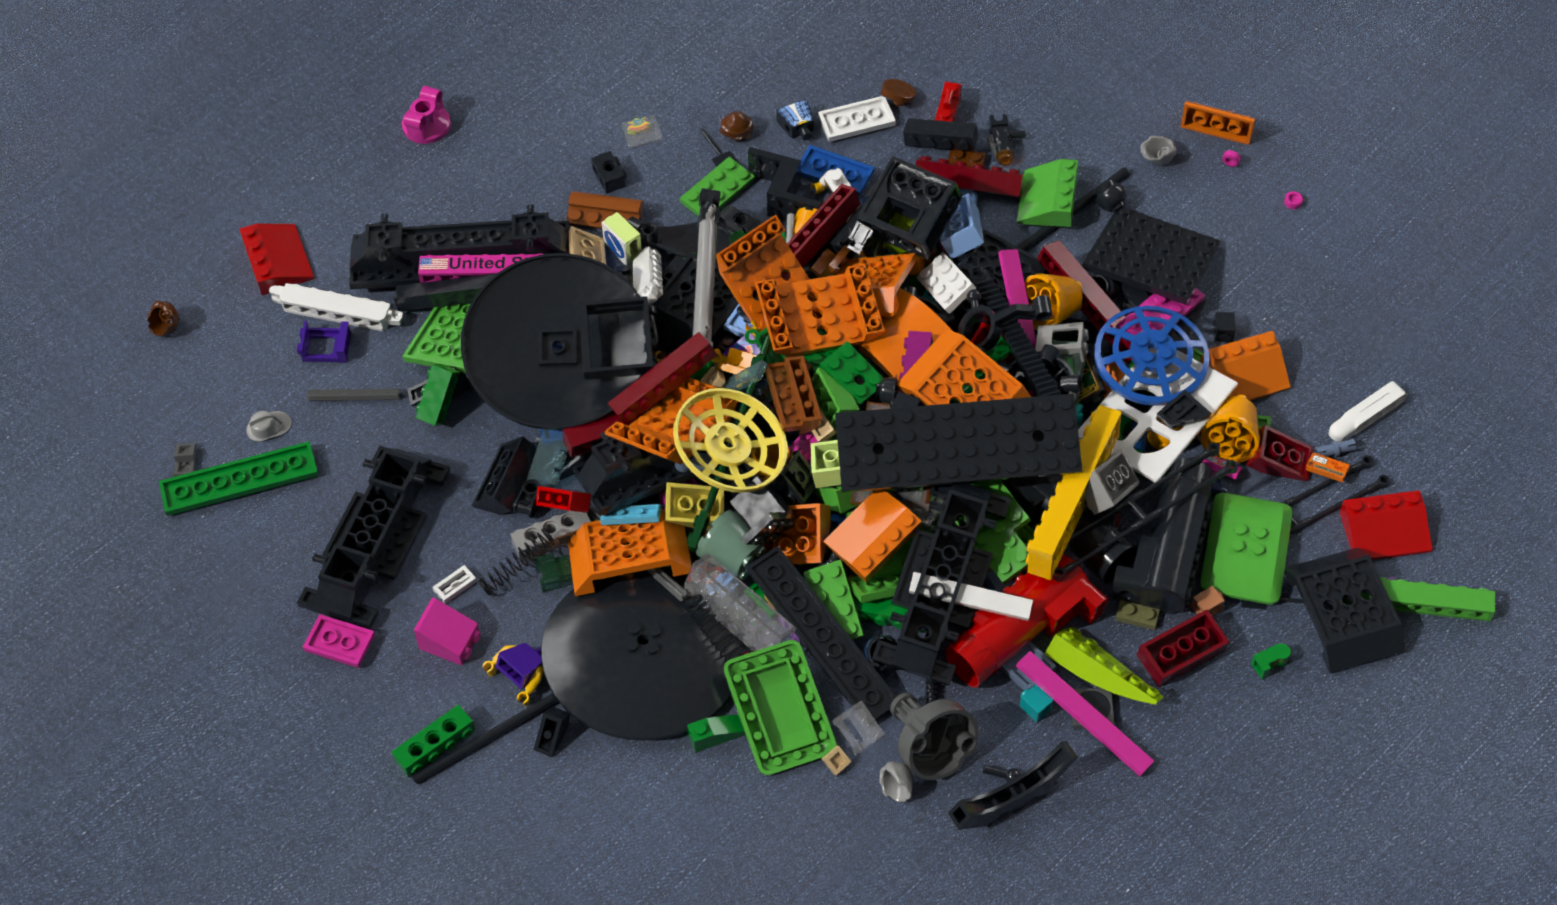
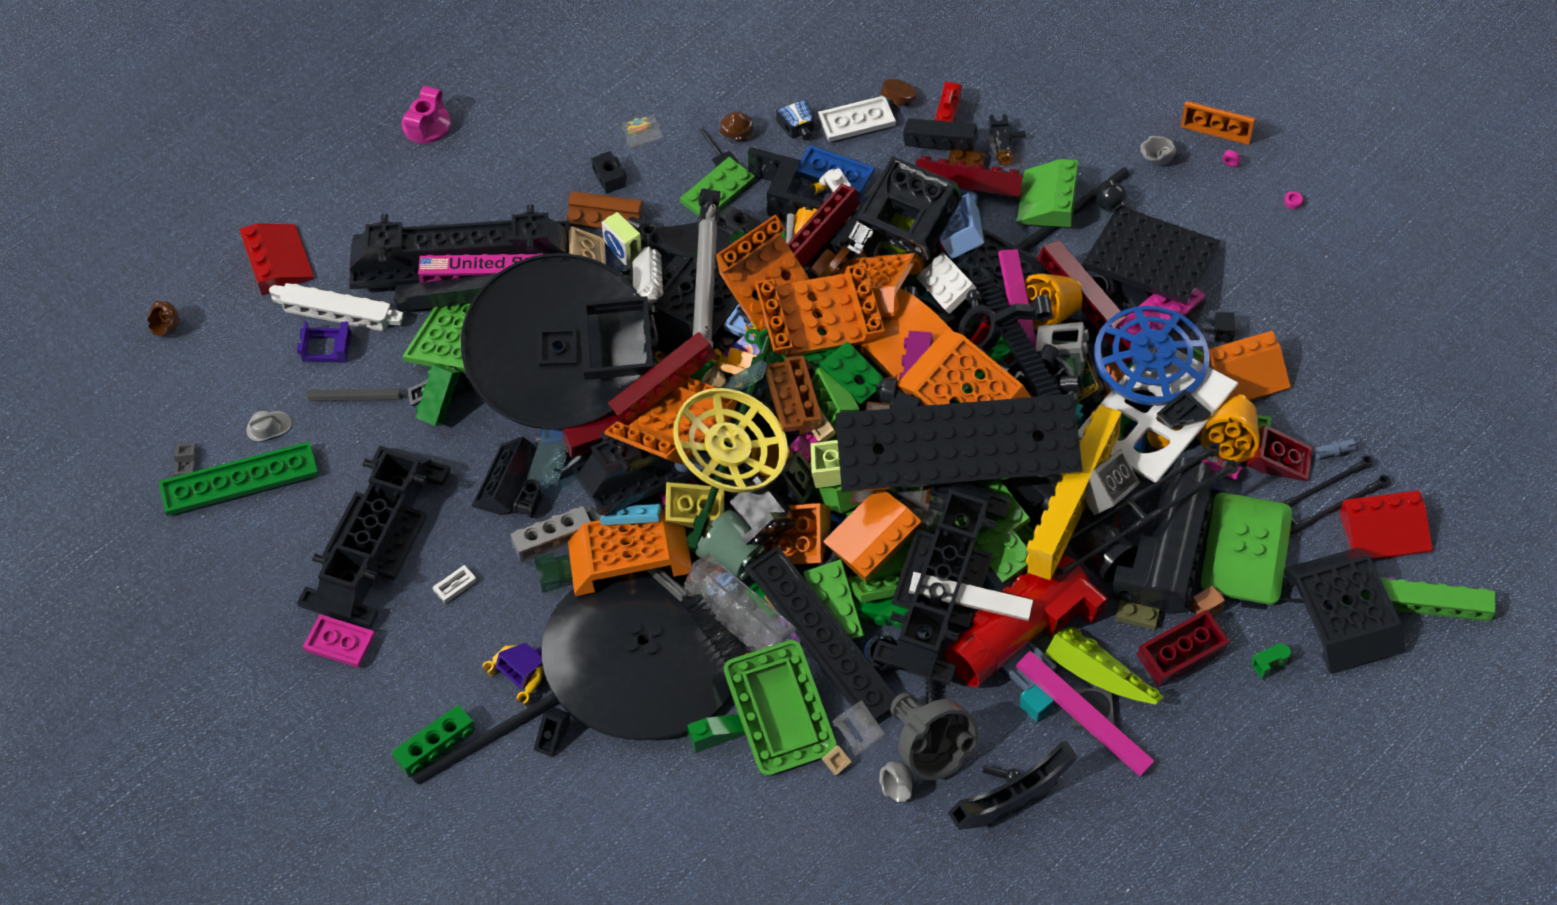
(446, 632): dark pink slope -> none
(483, 583): black piece -> none
(563, 499): red piece -> none
(1327, 467): orange tile -> none
(1367, 412): white piece -> none

